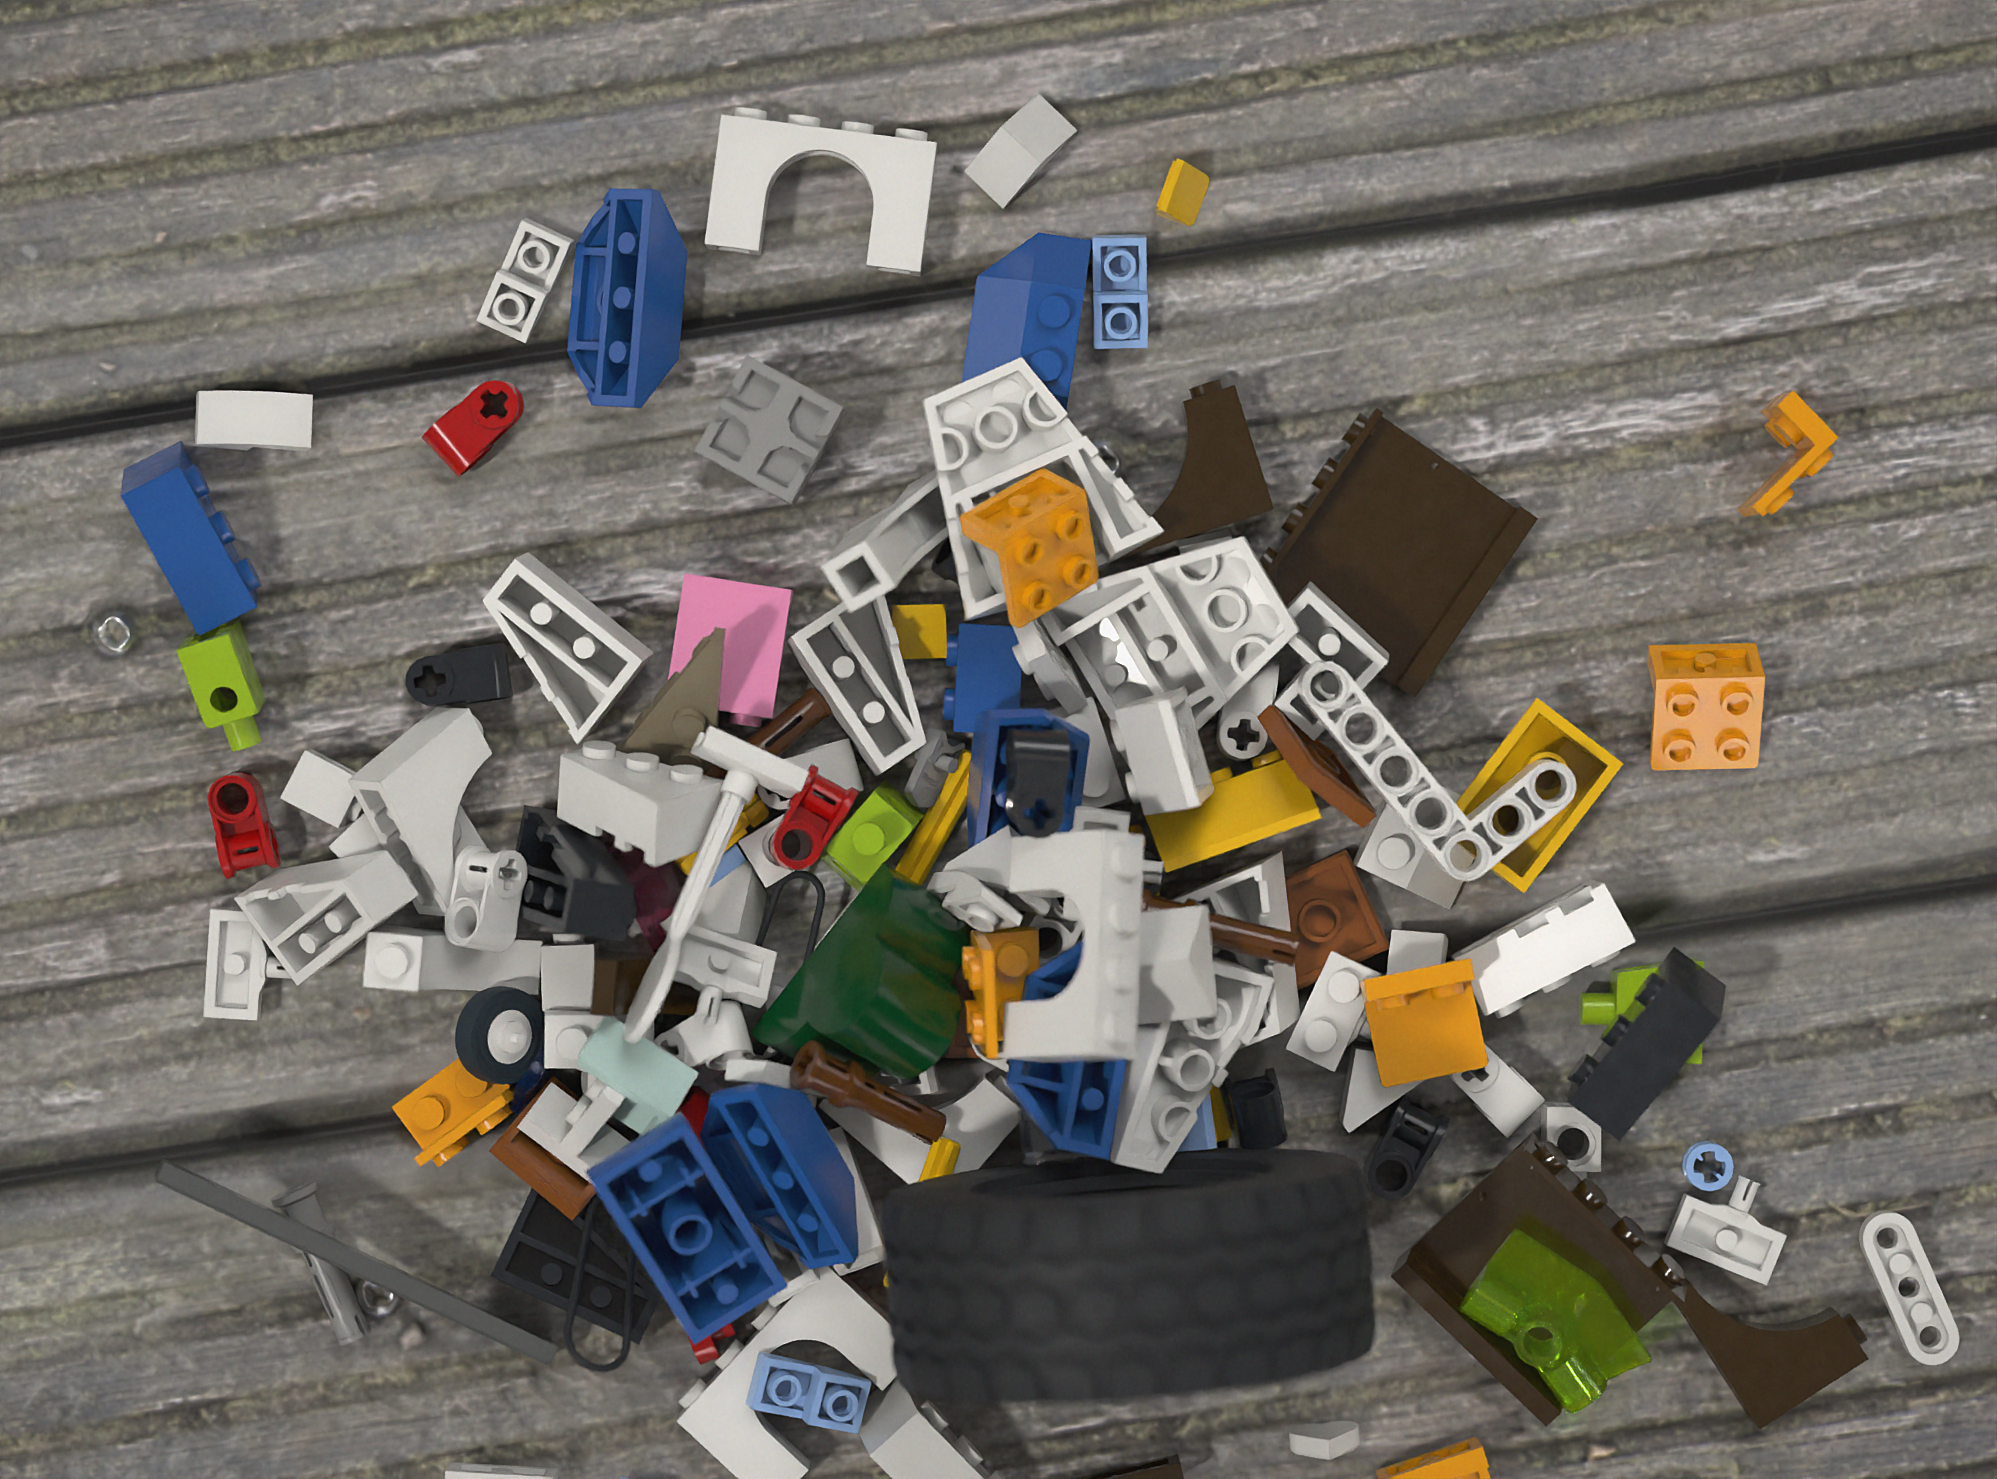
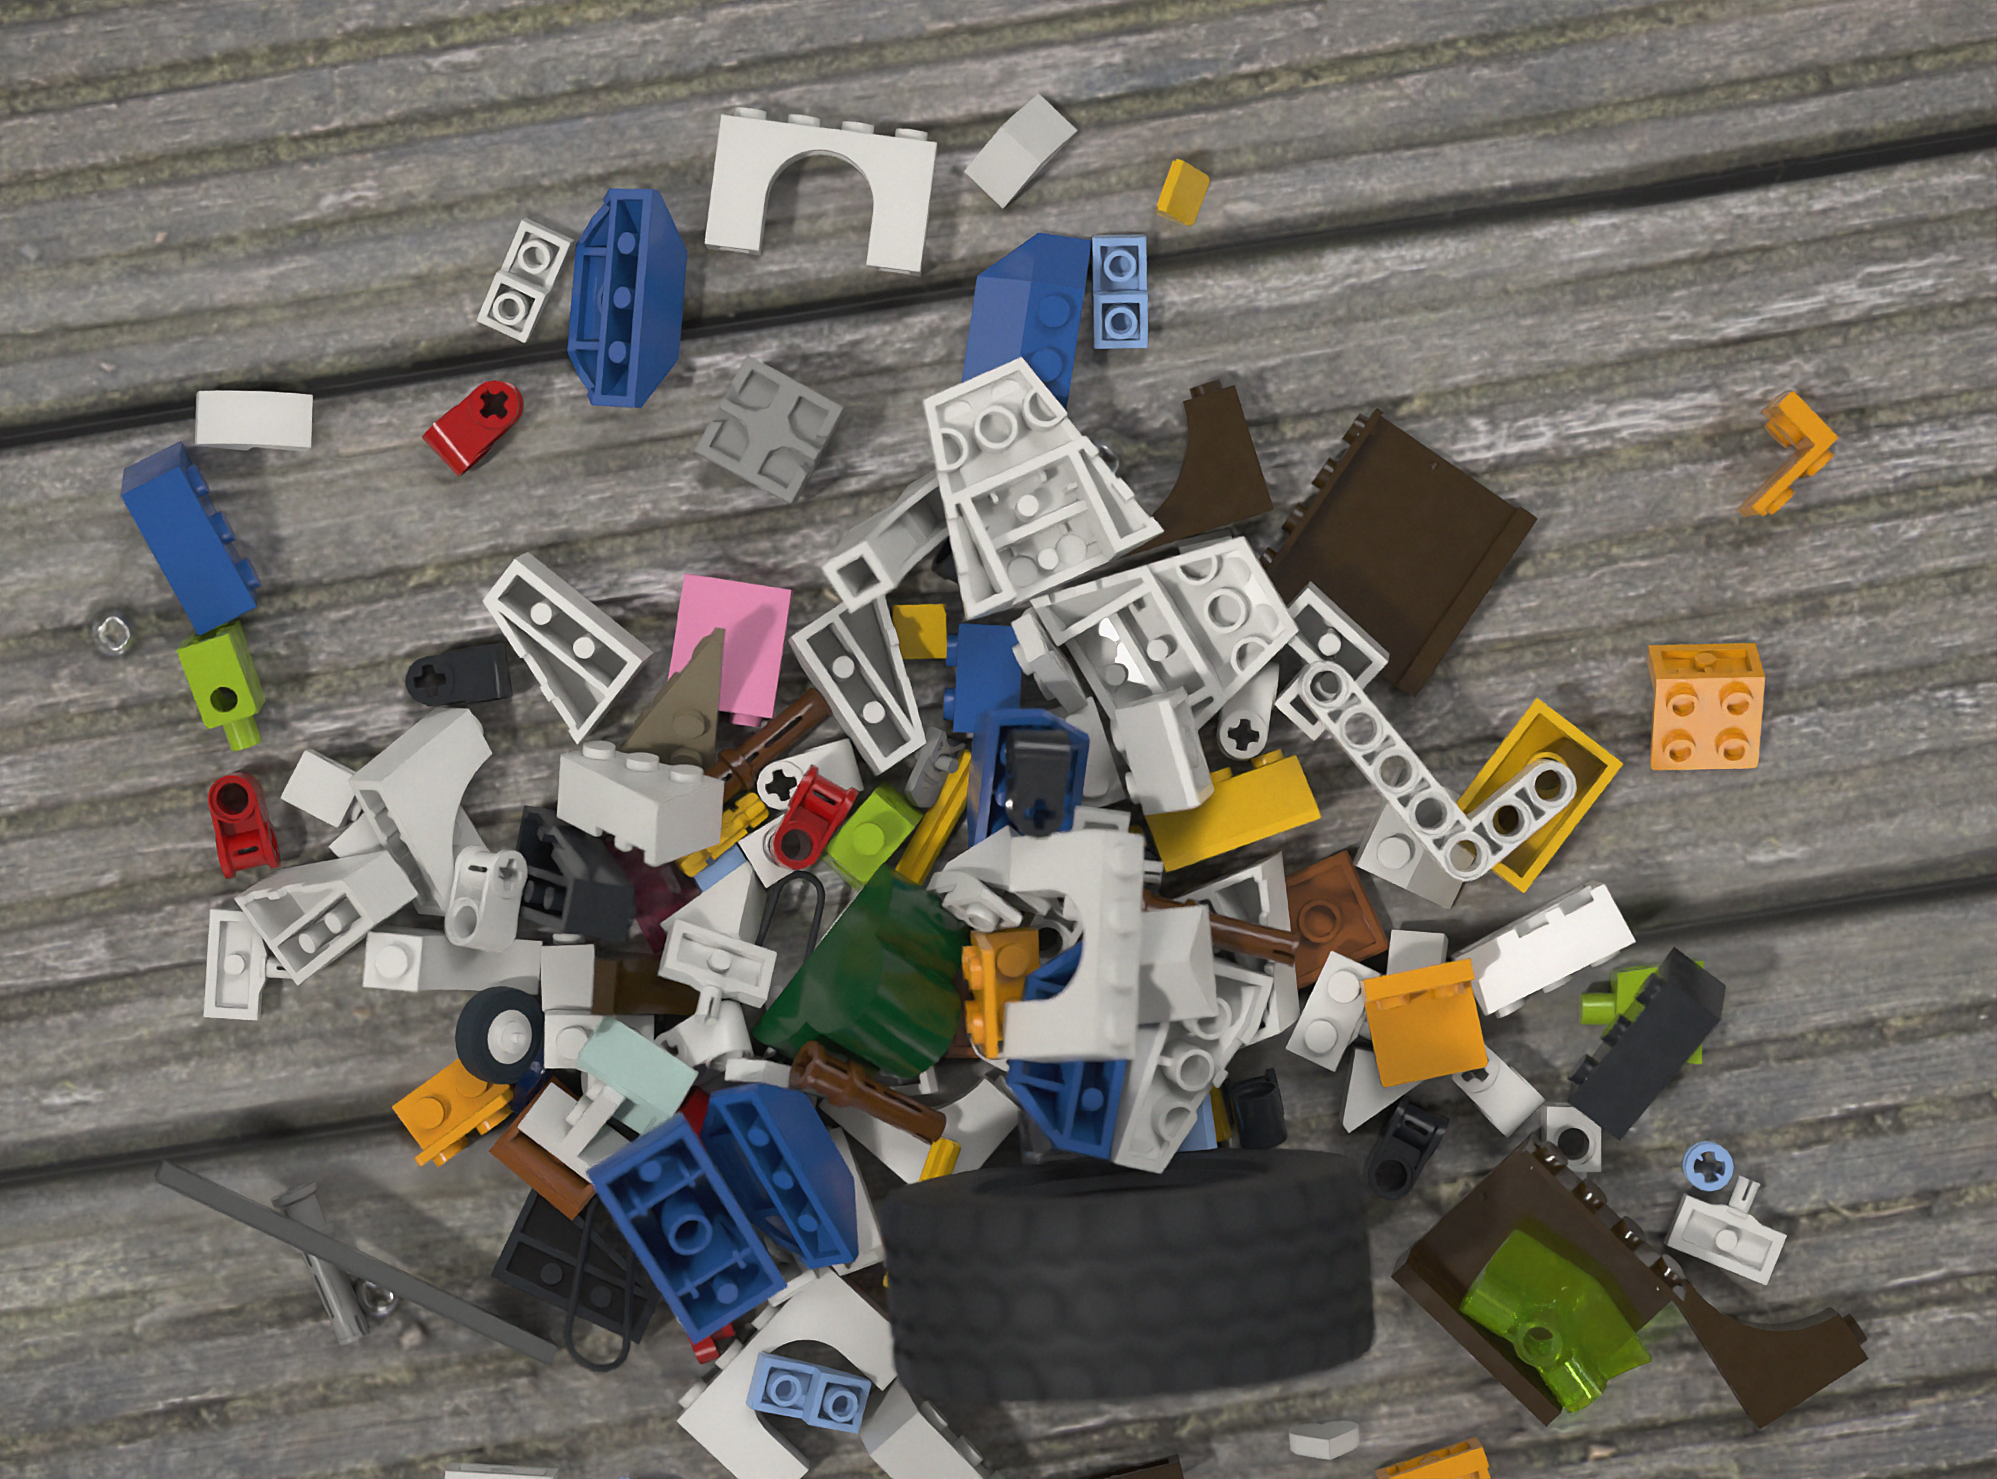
(746, 769): white piece -> none
(1040, 541): light orange bracket -> none
(1317, 766): dark orange tile -> none
(1925, 1304): white plate -> none

